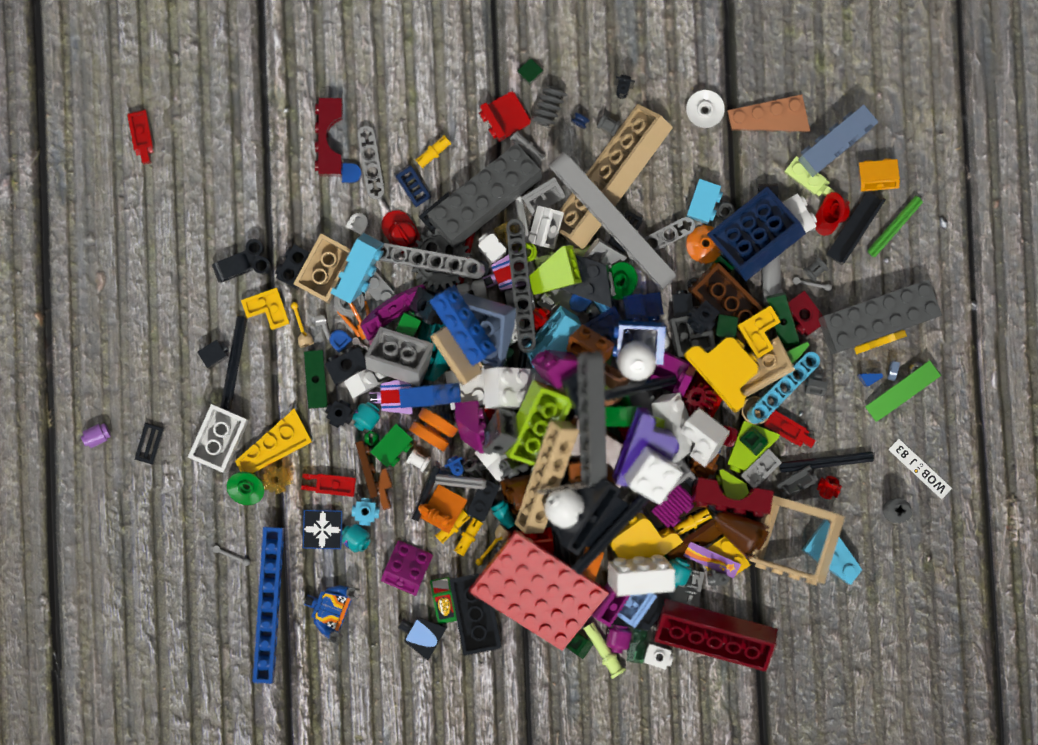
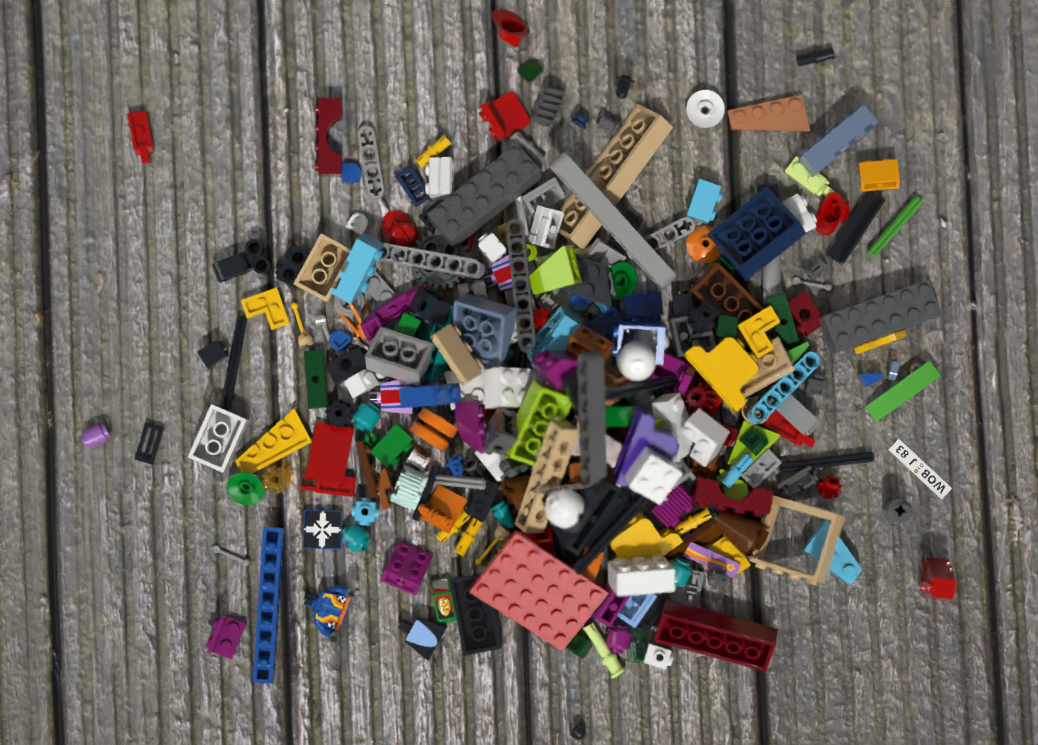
(226, 636): none -> magenta bracket
(329, 453): none -> red tile
(409, 488): none -> light aqua brick
(440, 178): none -> white brick
(463, 325): blue brick -> none
(510, 27): none -> red piece
(578, 732): none -> black hinge
(729, 206): dark grey plate -> none
(736, 470): none -> medium azure axle
(798, 415): none -> light grey hinge
(815, 57): none -> black axle
(938, 579): none -> red wedge

